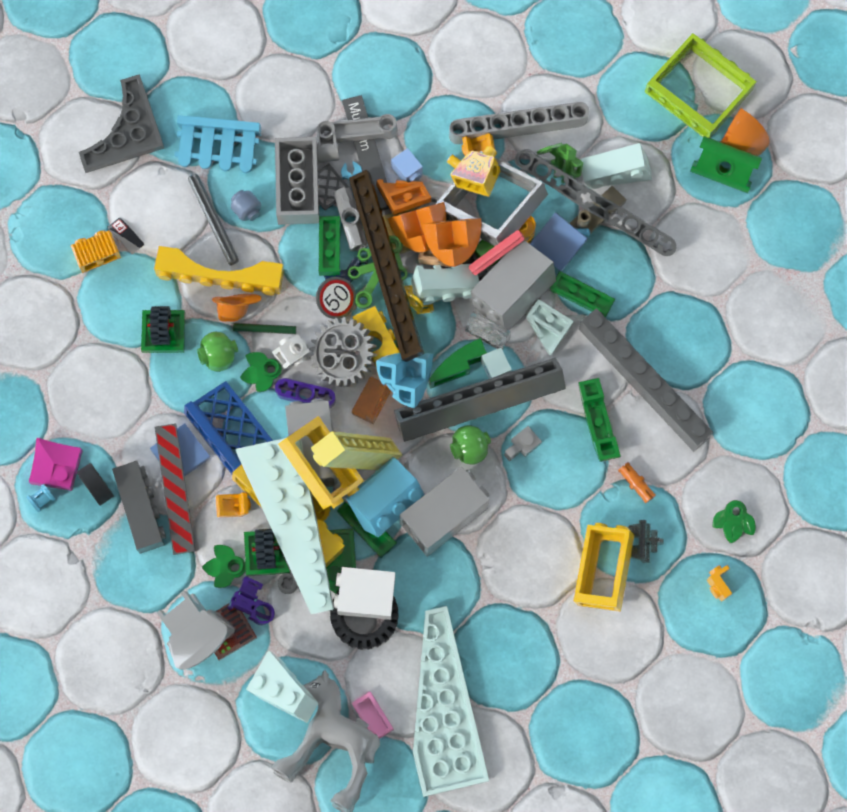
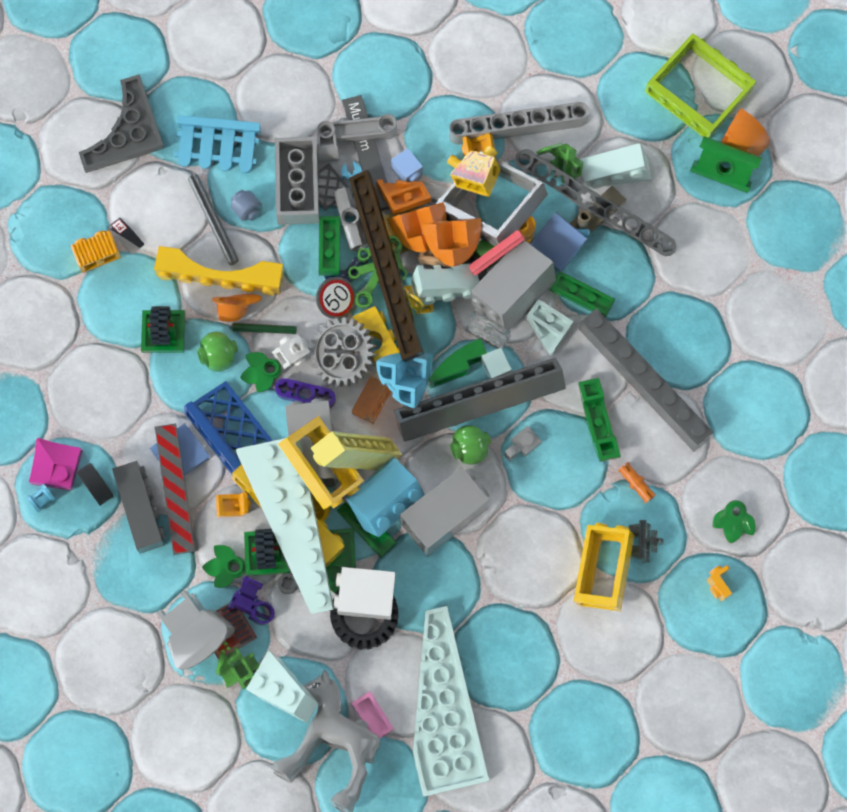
(239, 671): none -> bright green piece

